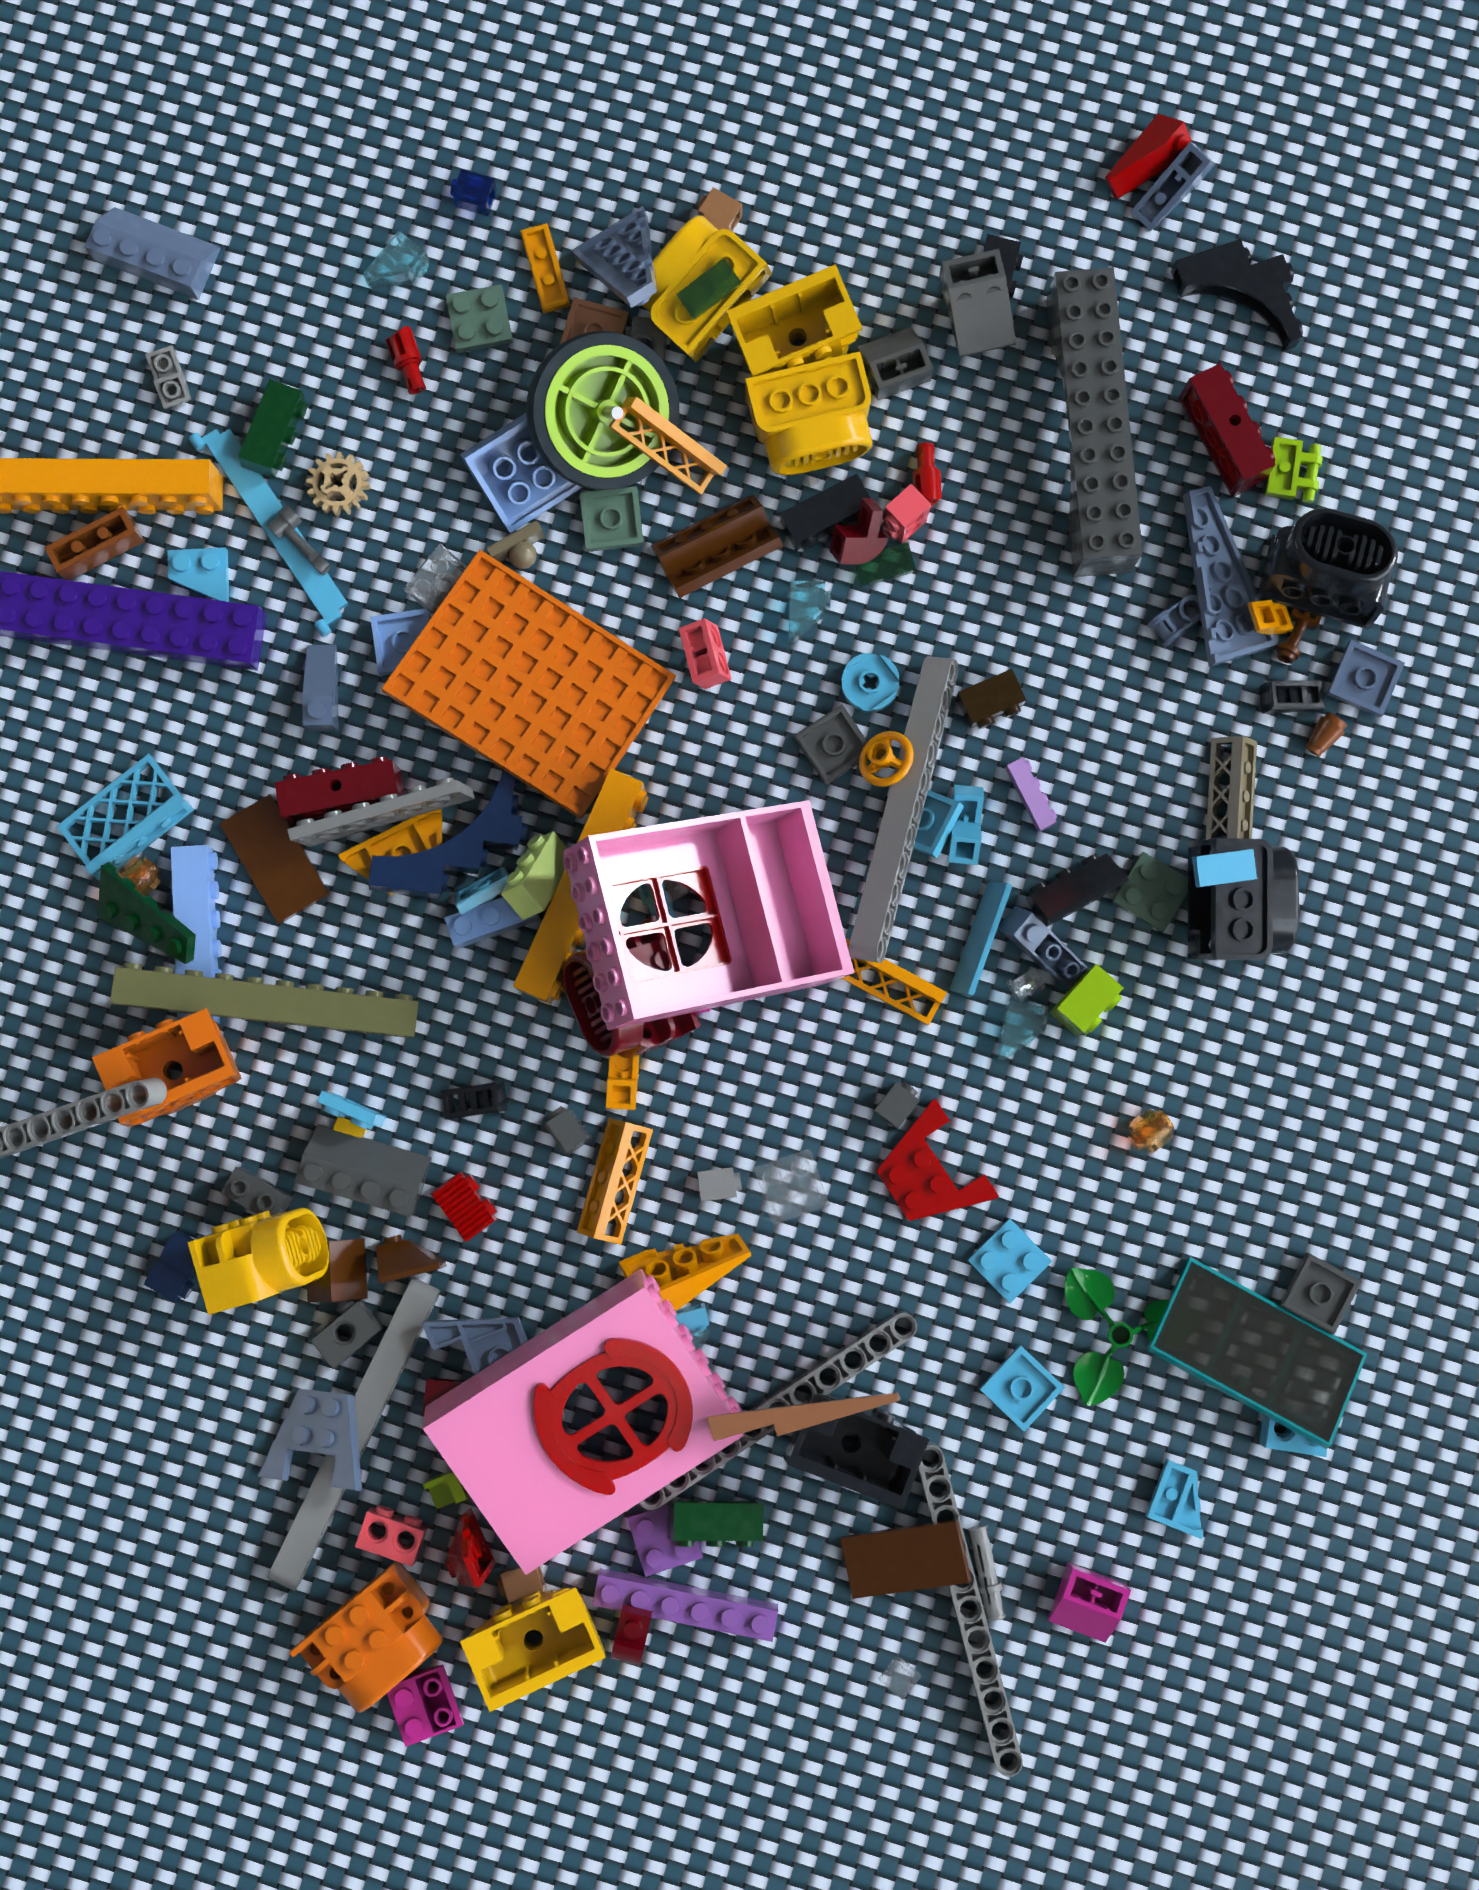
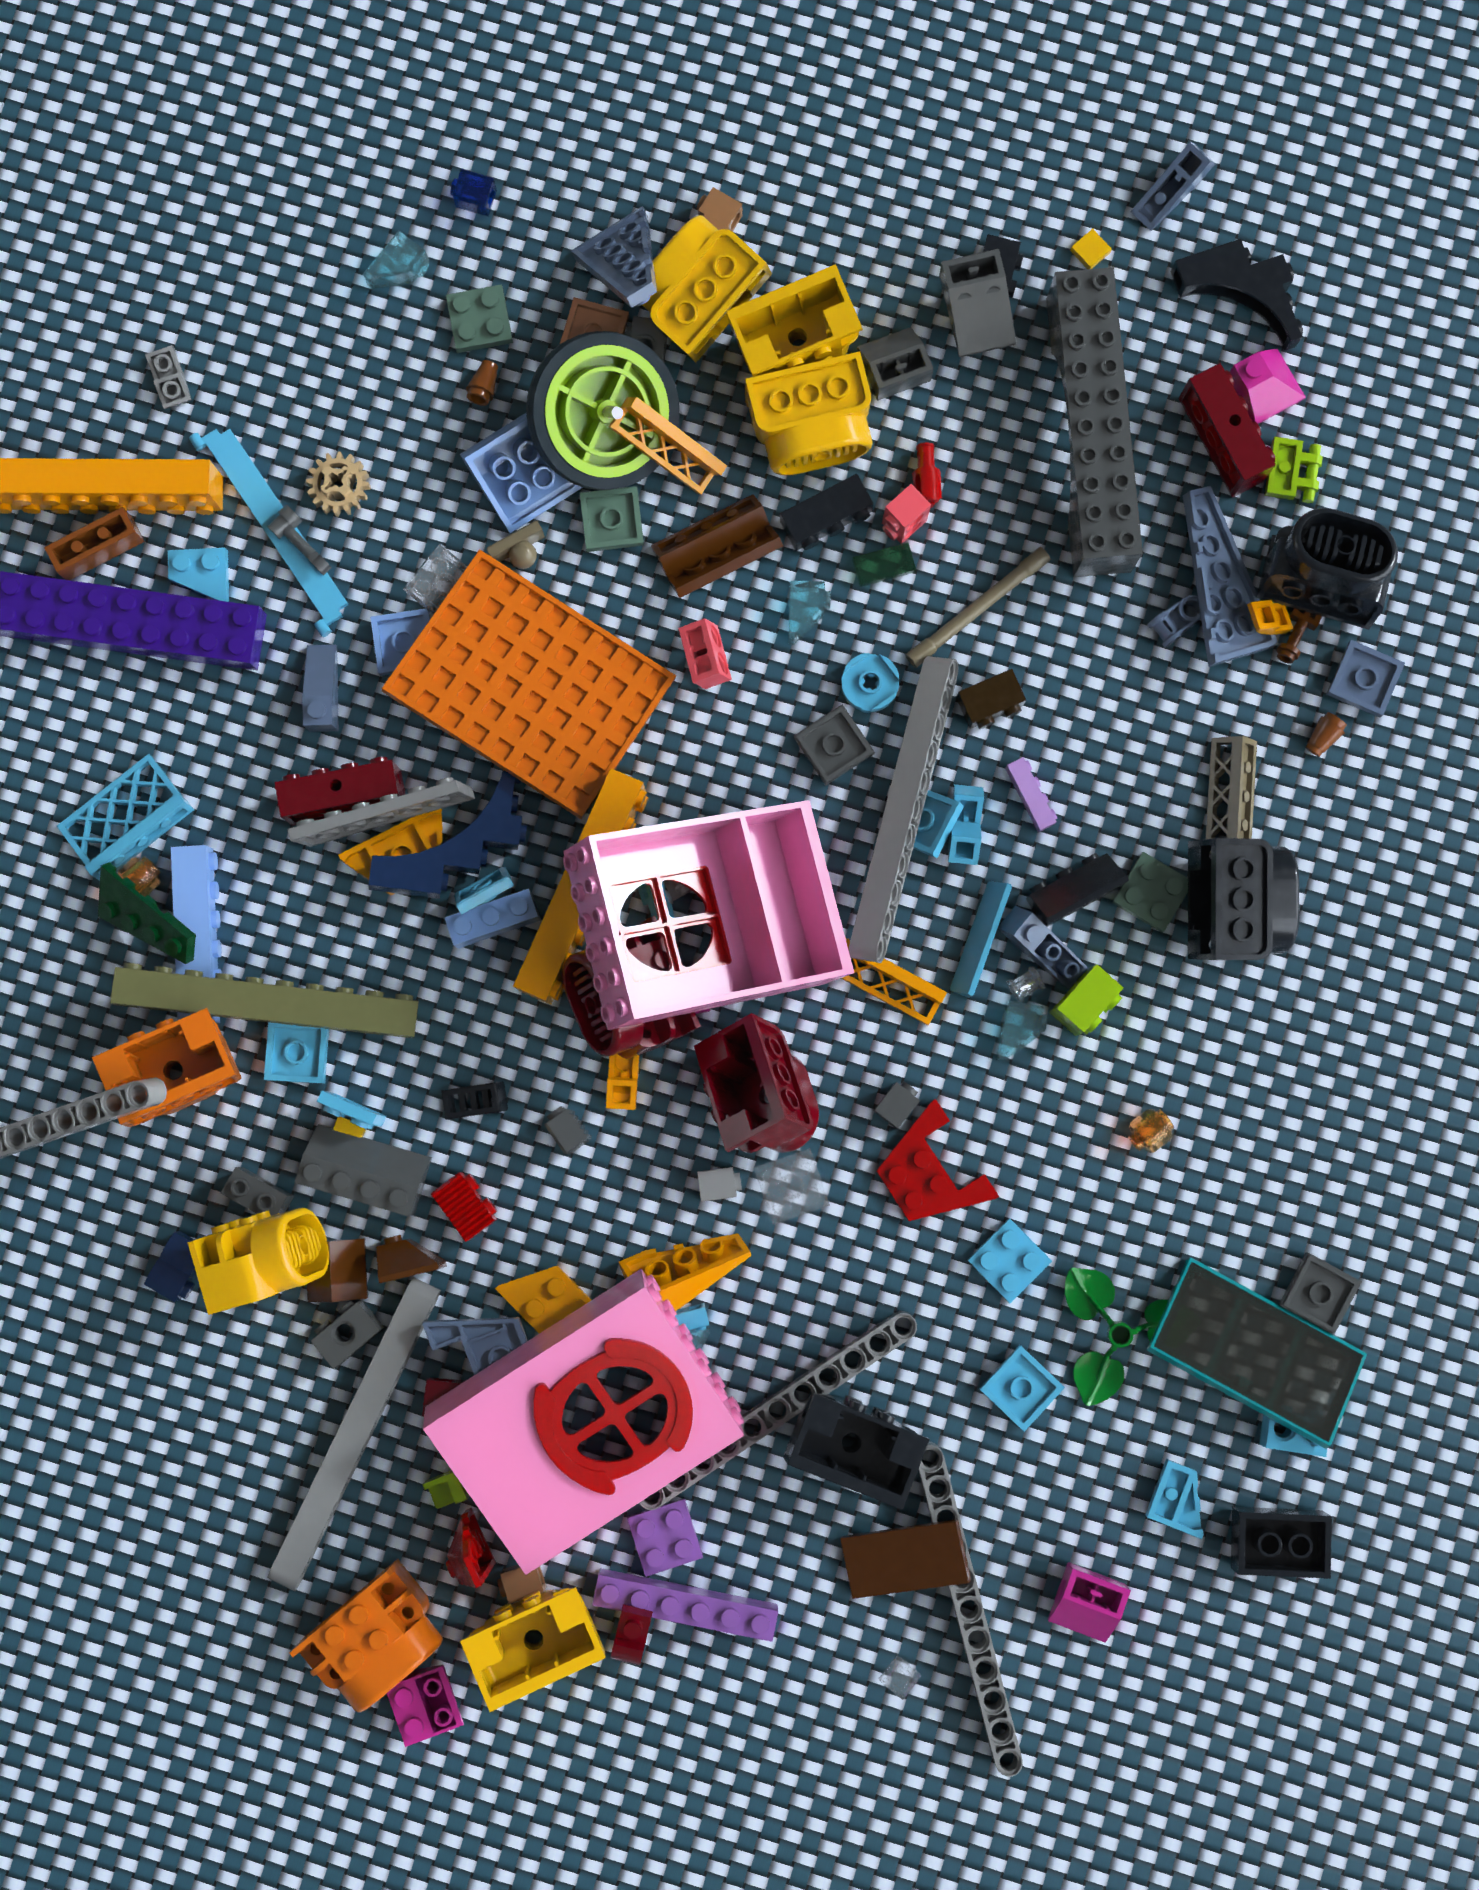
(152, 251): sand blue slope -> none
(273, 429): dark green brick -> none
(273, 861): reddish brown tile -> none
(296, 1053): none -> medium azure plate
(320, 1425): sand blue wing -> none
(390, 1544): coral brick -> none
(406, 358): red arm -> none
(482, 385): none -> dark orange cone
(536, 875): yellowish green brick -> none
(544, 1297): none -> light orange wing
(545, 268): light orange tile -> none
(609, 1179): light orange fence -> none
(709, 289): clear green tile -> none
(715, 1522): dark green brick -> none
(757, 1088): none -> dark red brick
(794, 1417): nougat slope -> none
(861, 541): dark red brick -> none
(876, 749): light orange piece -> none
(987, 1575): light grey pin -> none
(1025, 569): none -> dark tan piece
(1091, 249): none -> yellow tile
(1149, 154): red slope -> none
(1224, 868): medium azure tile -> none
(1266, 384): none -> dark pink slope
(1273, 698): black slope -> none
(1281, 1542): none -> black brick

